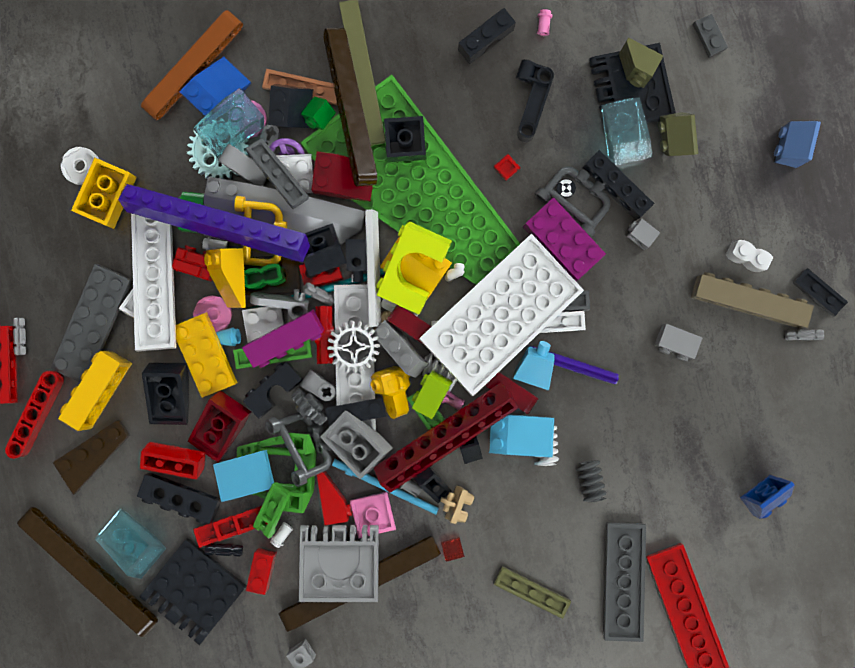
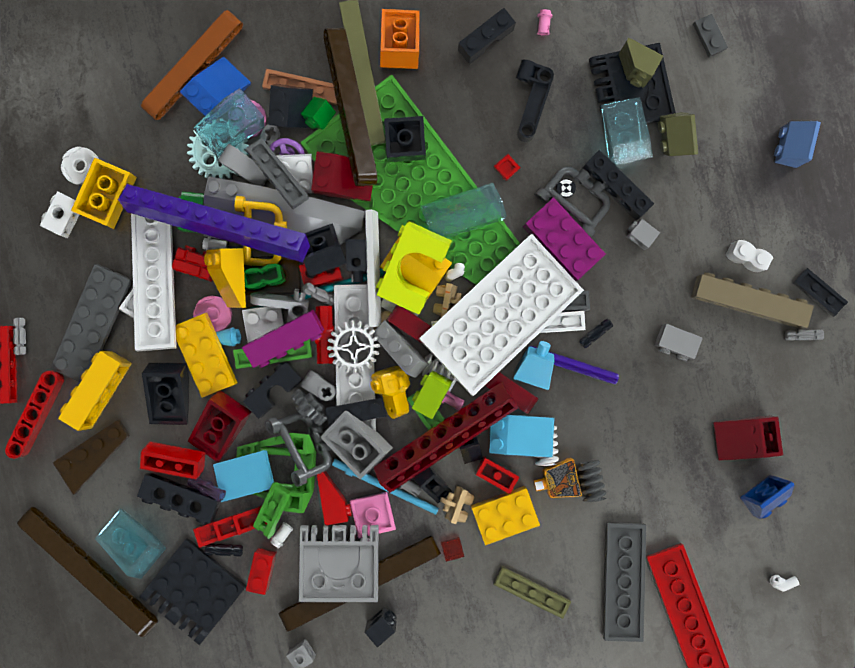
(65, 224): none -> white brick
(215, 492): none -> clear purple pin
(381, 626): none -> black brick
(399, 39): none -> orange slope
(450, 296): none -> tan hips
(464, 211): none -> clear light blue slope
(496, 474): none -> red brick
(505, 515): none -> yellow brick
(560, 480): none -> torso
(596, 333): none -> black axle
(748, 438): none -> dark red slope
(782, 584): none -> white arm

